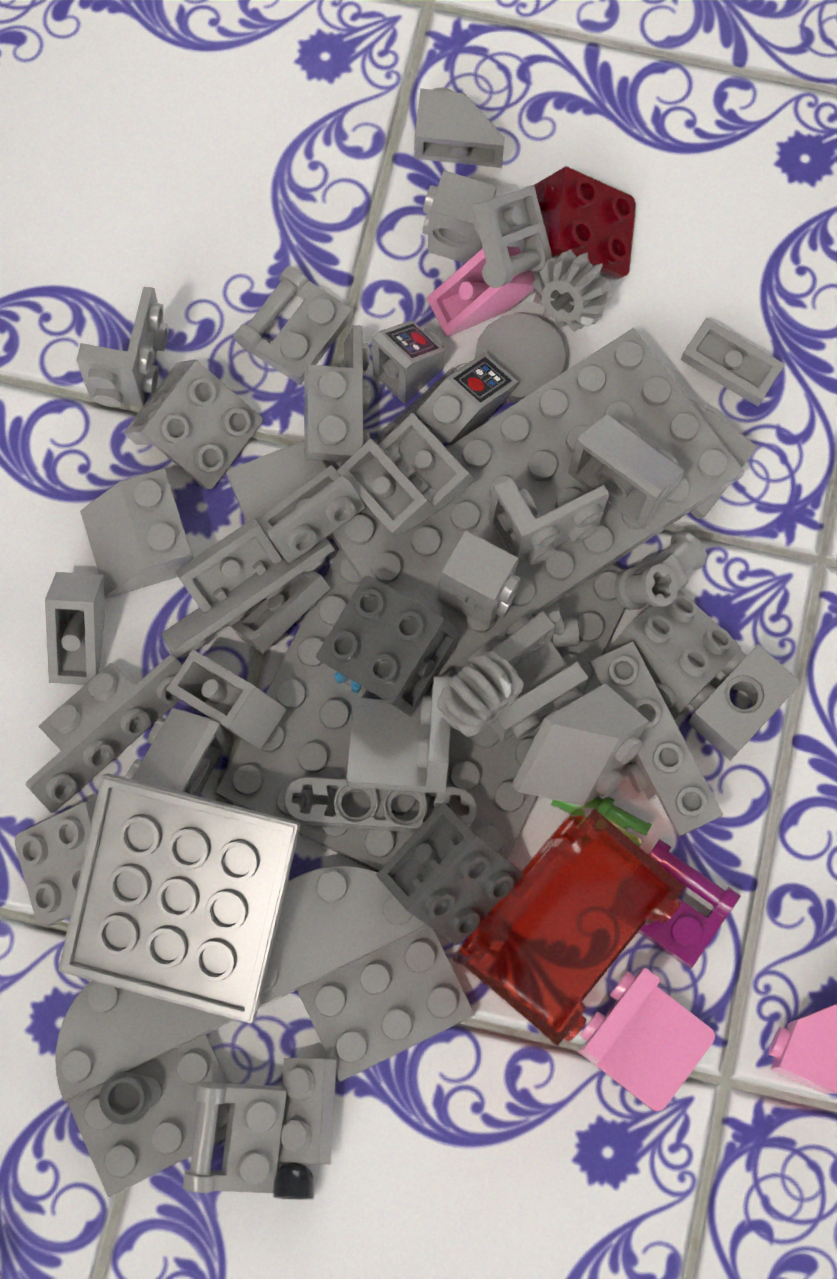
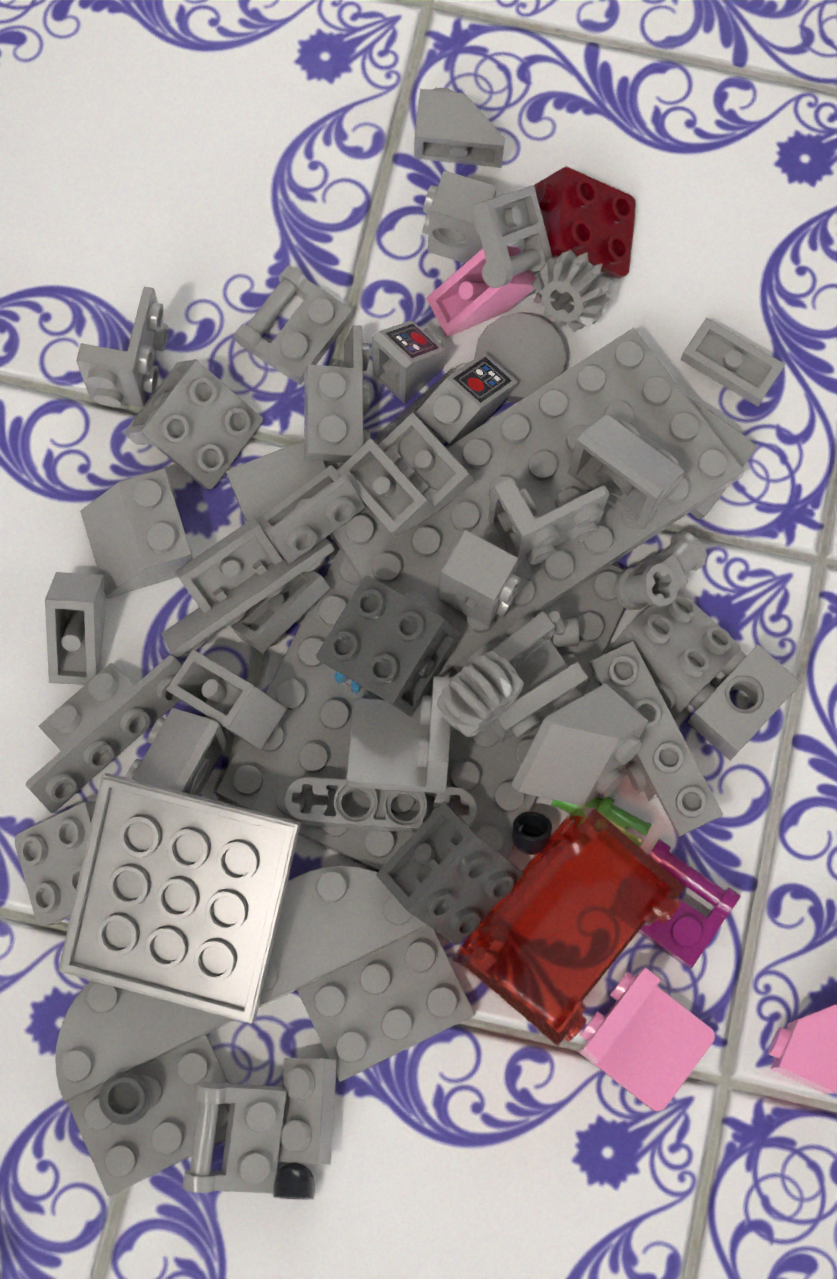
(534, 833): none -> black hinge

